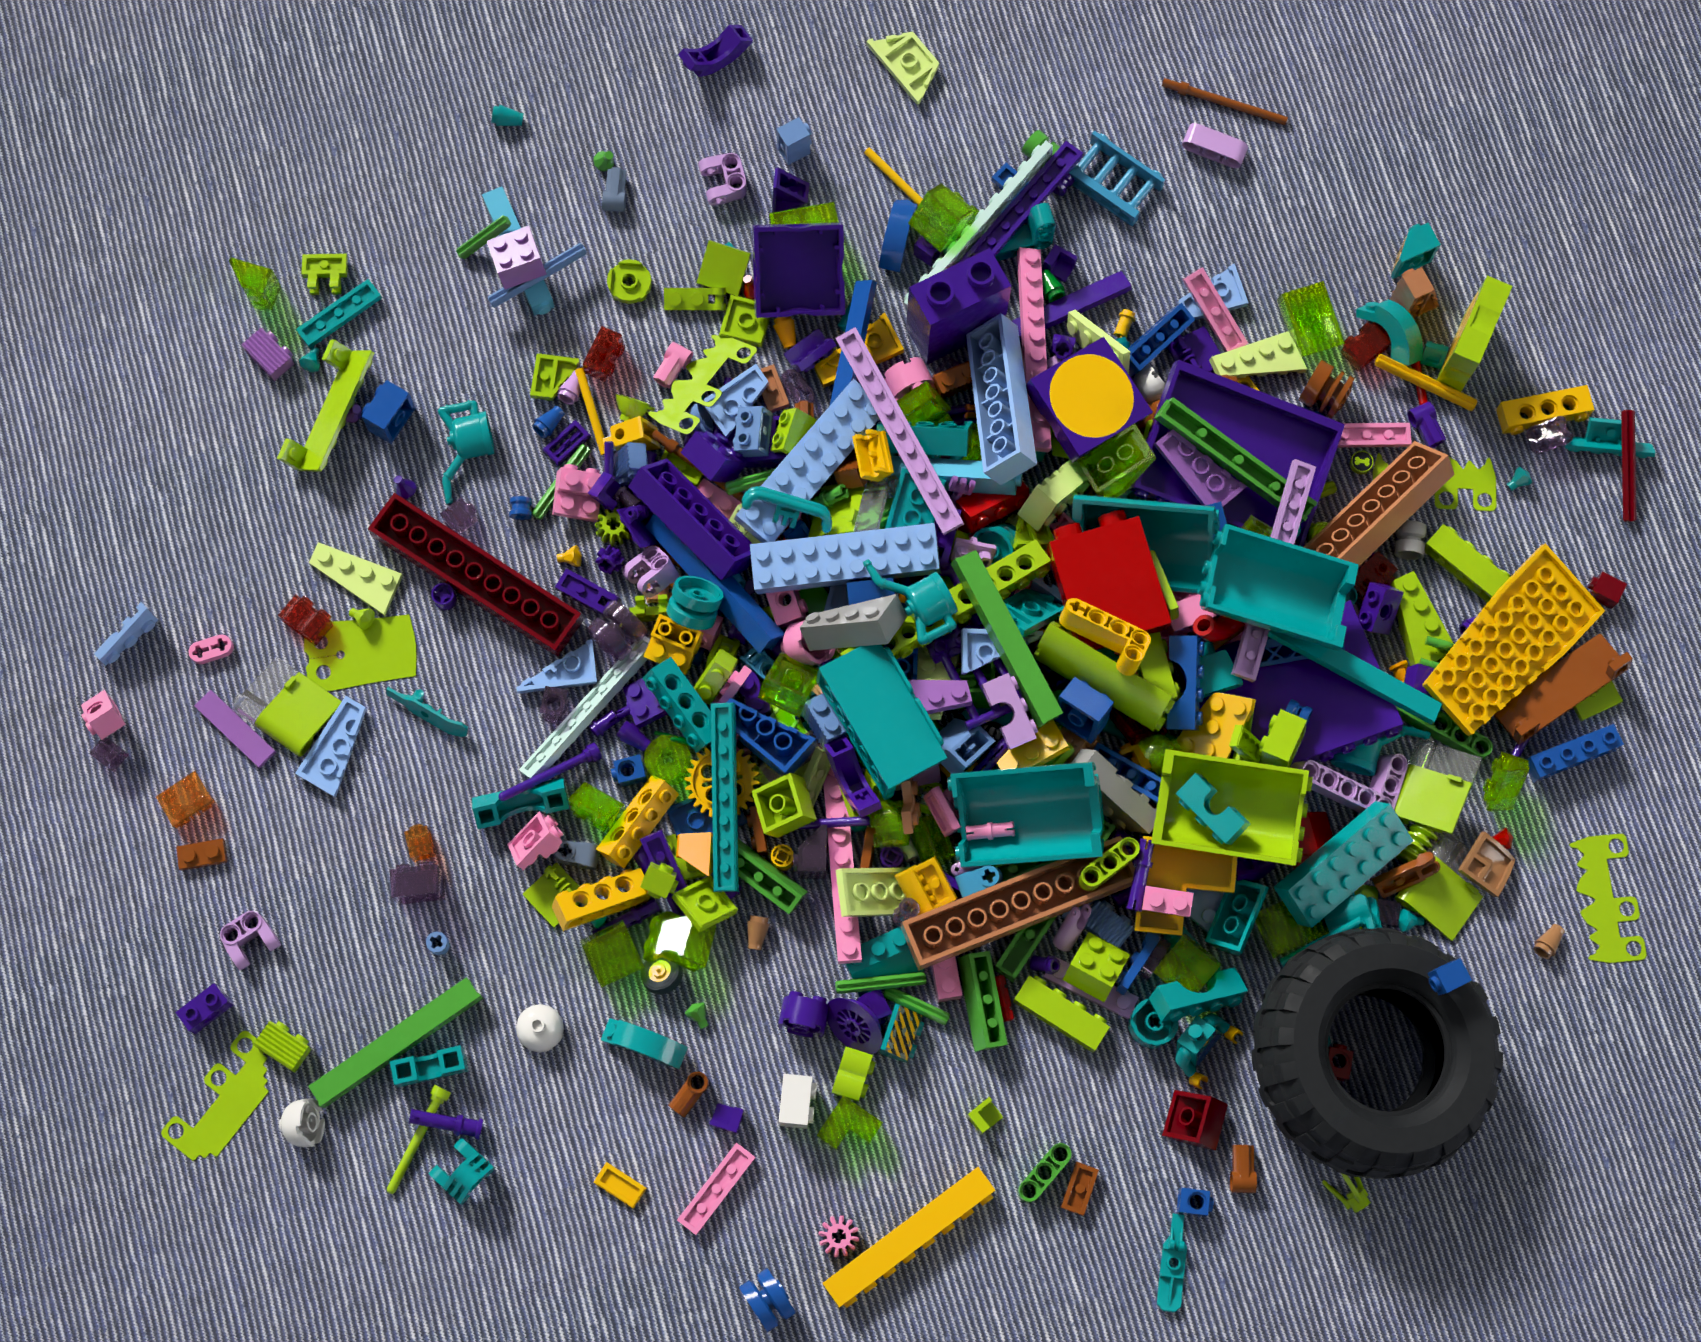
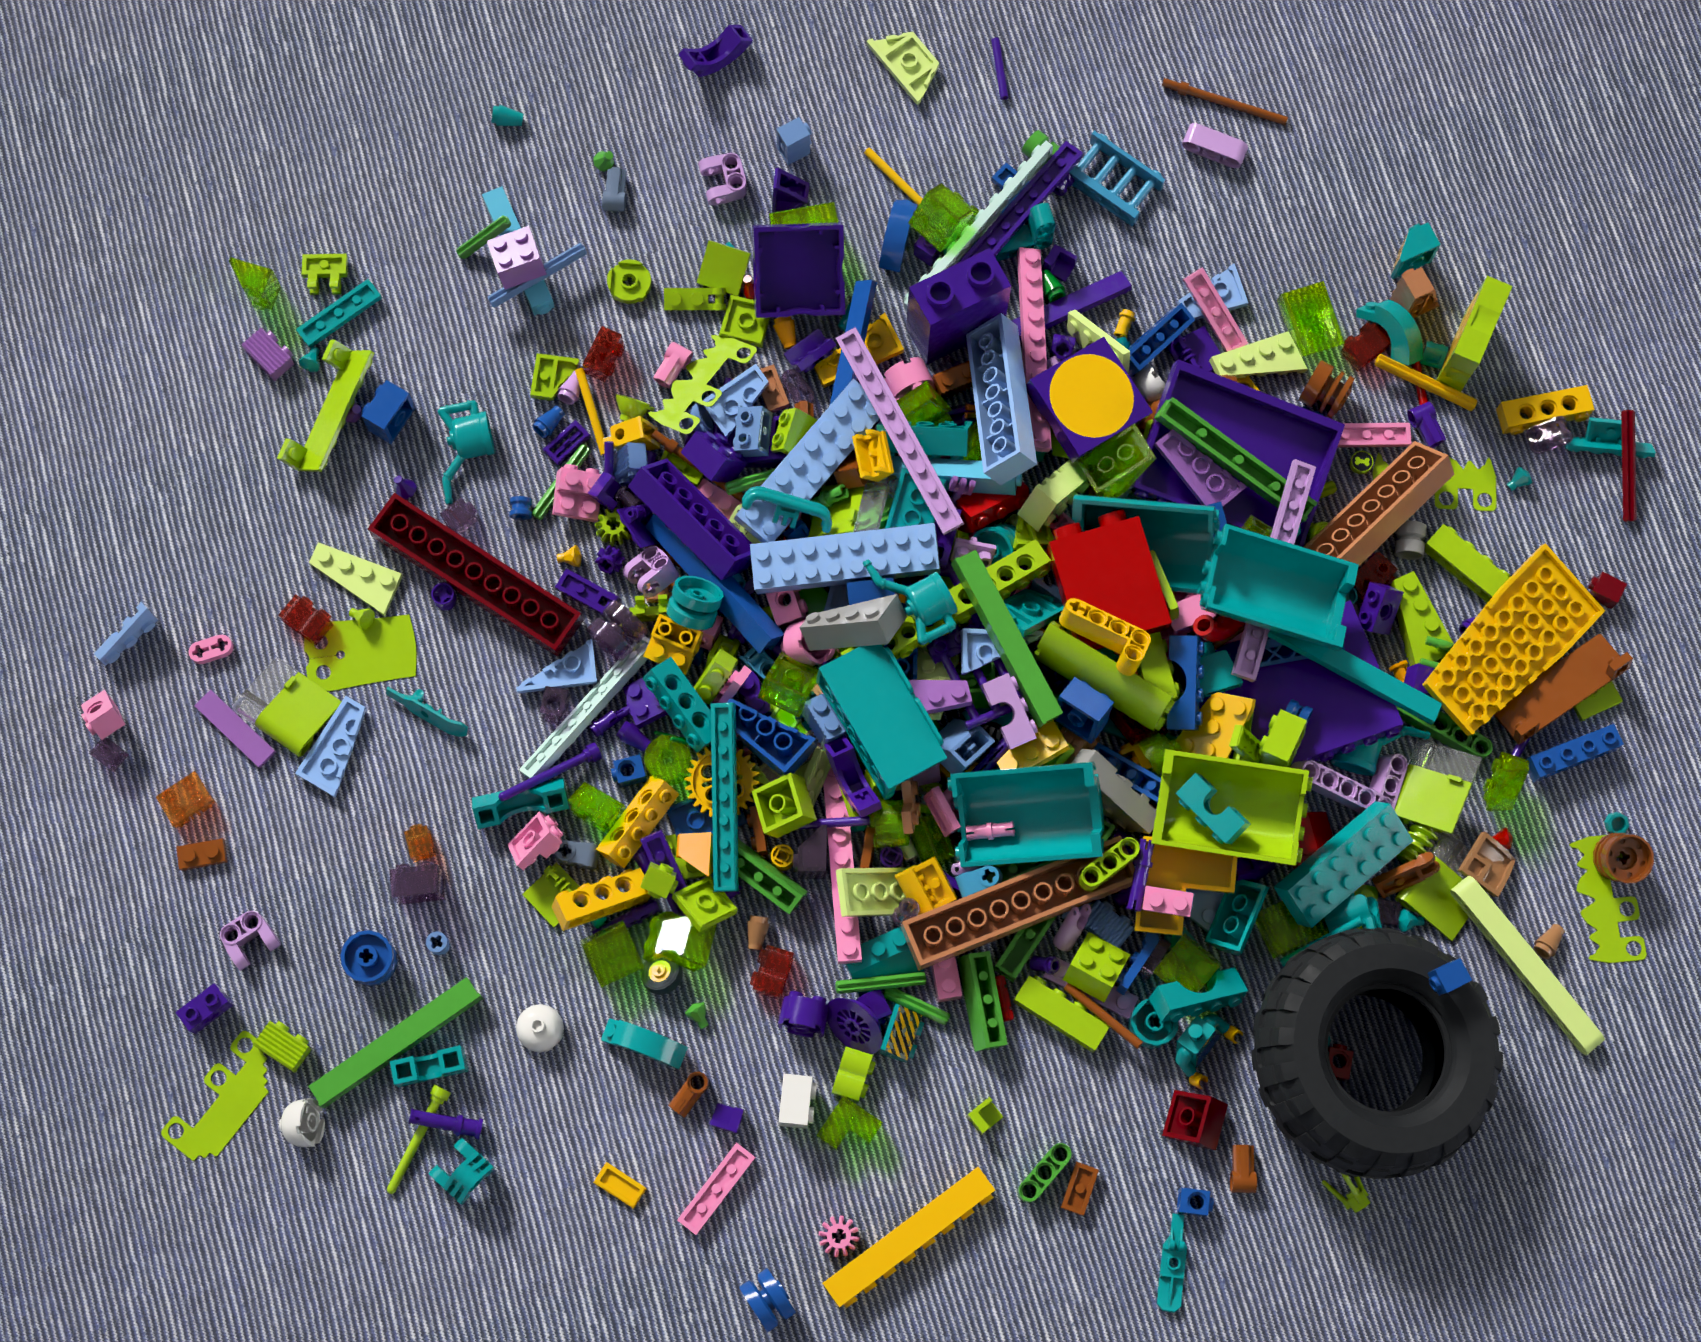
(355, 955): none -> blue wheel
(772, 972): none -> clear red brick
(999, 66): none -> dark purple piece
(1103, 1015): none -> dark orange bar
(1527, 965): none -> yellowish green beam
(1616, 823): none -> teal tile
(1635, 861): none -> dark orange wheel

